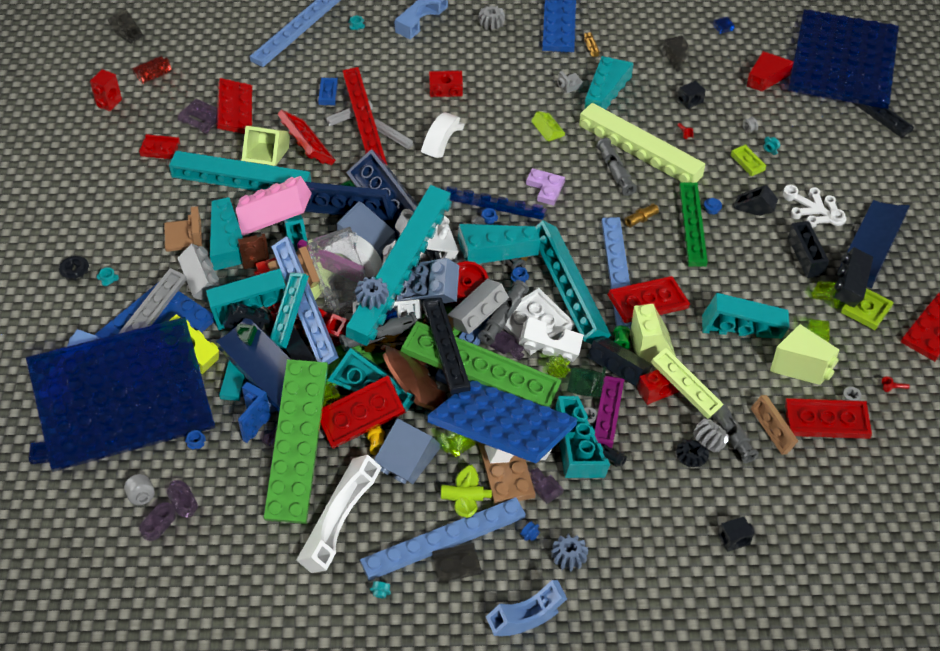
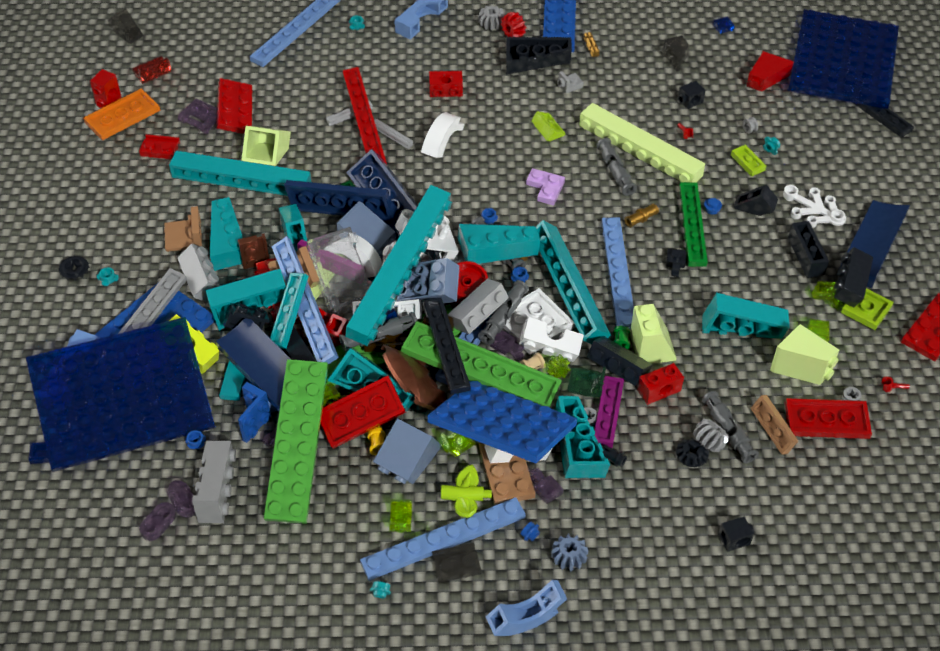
(121, 114): none -> orange plate
(139, 489): light grey head -> none
(213, 485): none -> light grey wedge
(246, 333): dark green tile -> none
(272, 205): bright pink slope -> none
(306, 138): red plate -> none
(321, 544): white arch -> none
(328, 91): blue plate -> none
(371, 292): sand blue gear -> none
(400, 515): none -> clear neon green bracket
(500, 203): clear blue plate -> none
(513, 25): none -> red gear
(535, 362): none -> tan bush
(536, 53): none -> black wedge
(608, 81): teal wedge -> none
(661, 292): red plate -> none
(676, 259): none -> black plate
(687, 383): yellowish green plate -> none

